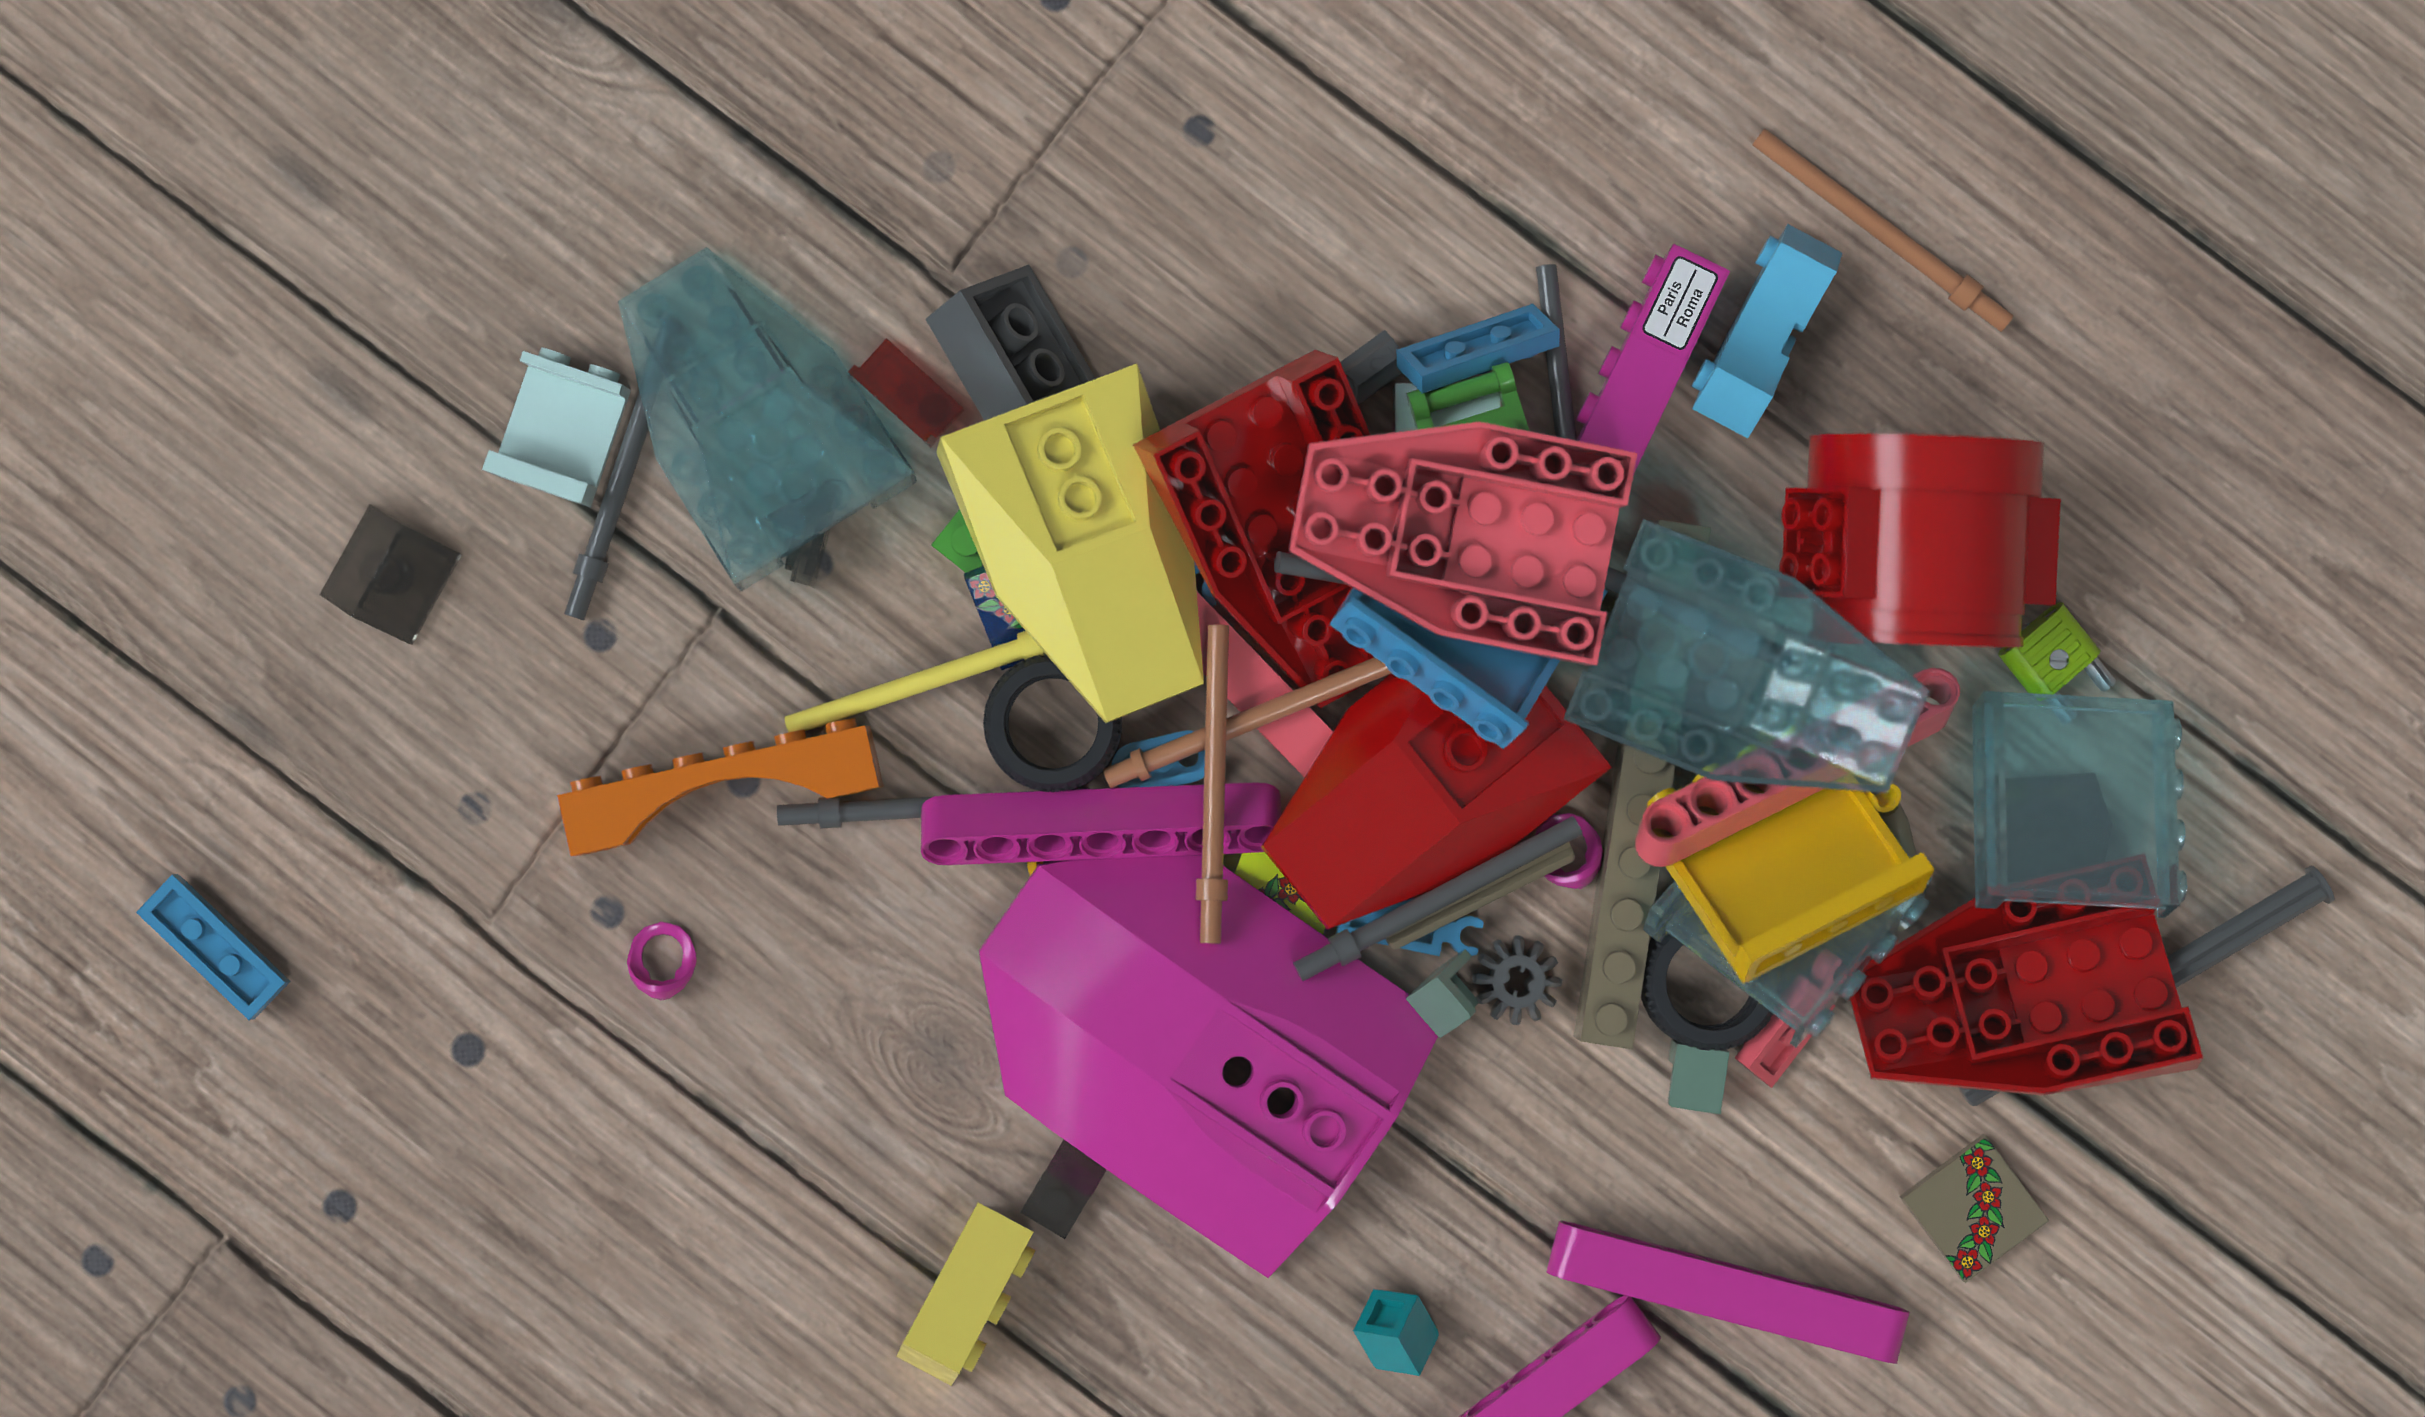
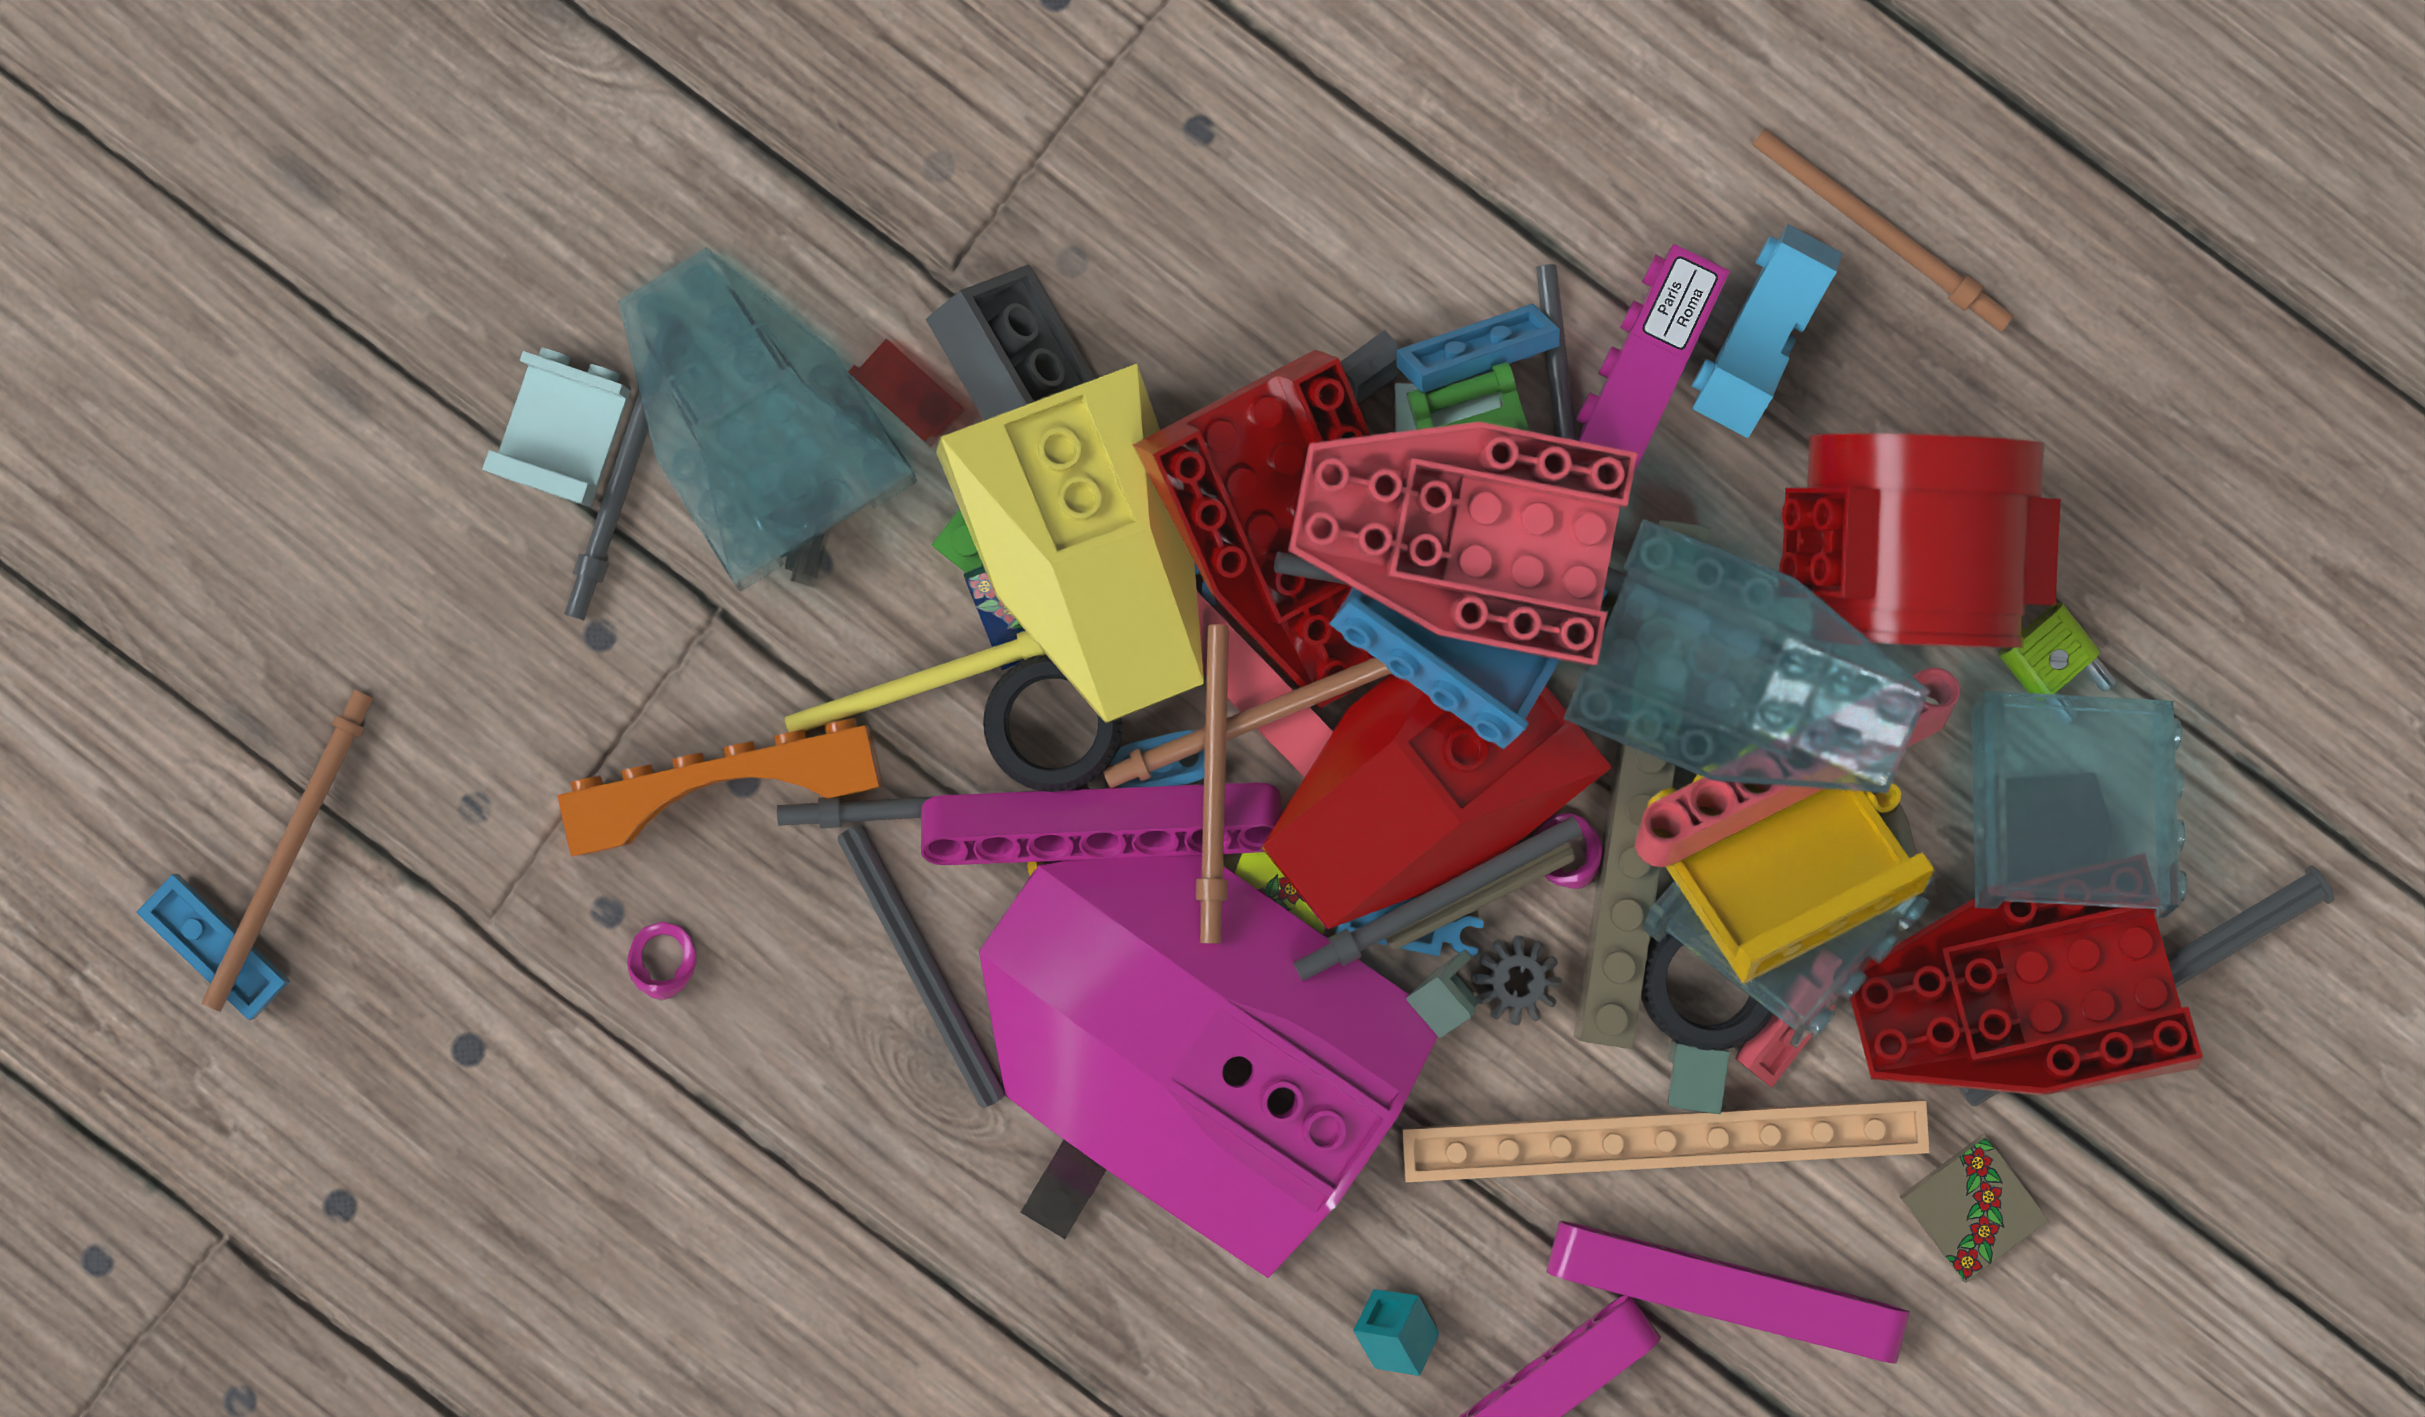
(346, 729): none -> nougat bar
(390, 575): clear smoke slope -> none
(921, 966): none -> dark grey axle
(967, 1295): light yellow wedge -> none
(1665, 1140): none -> light nougat plate

